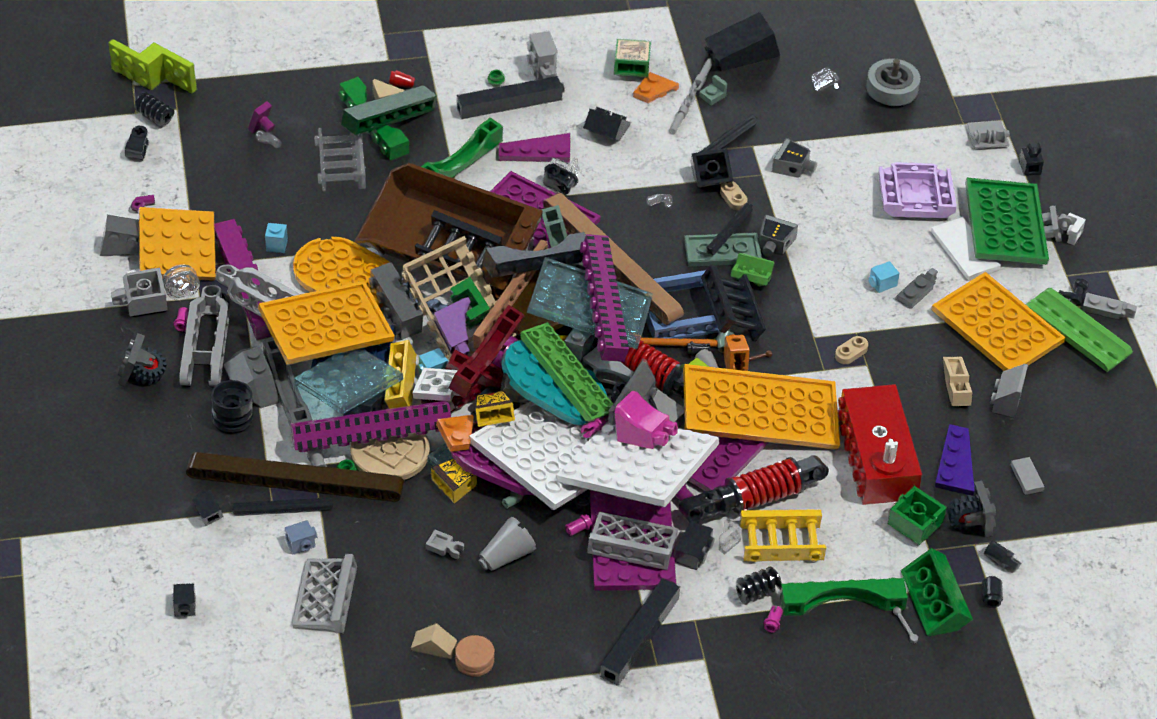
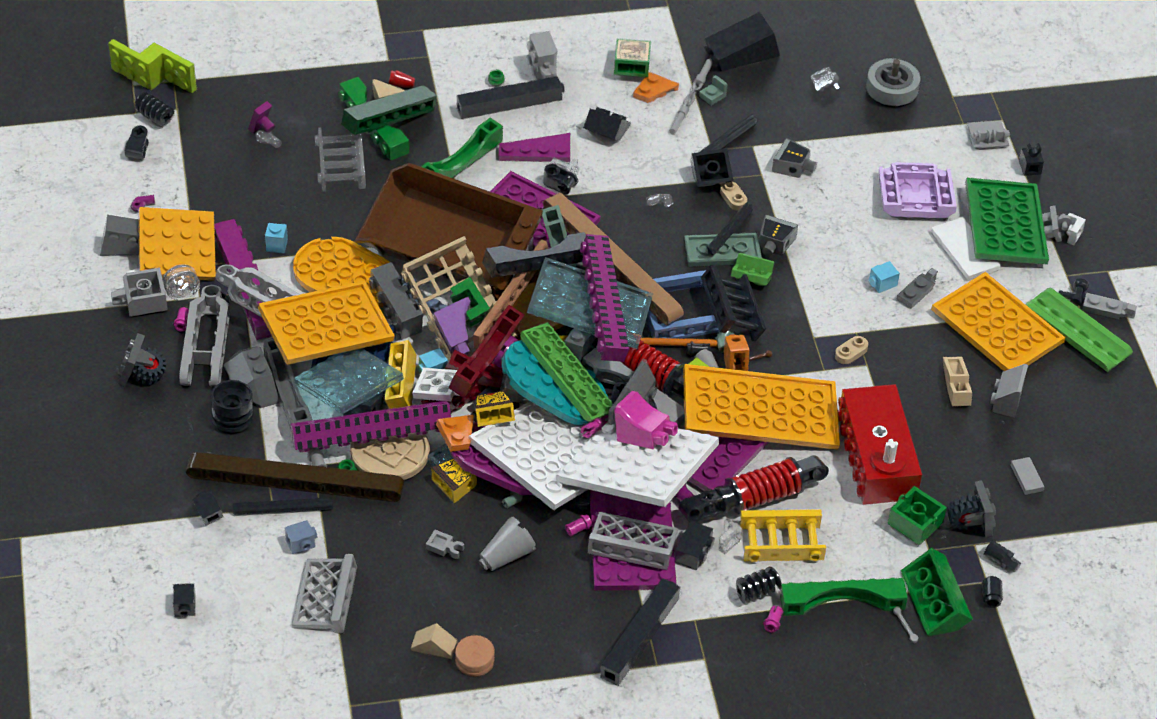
(458, 228): black fence -> none
(956, 463): dark purple wing -> none

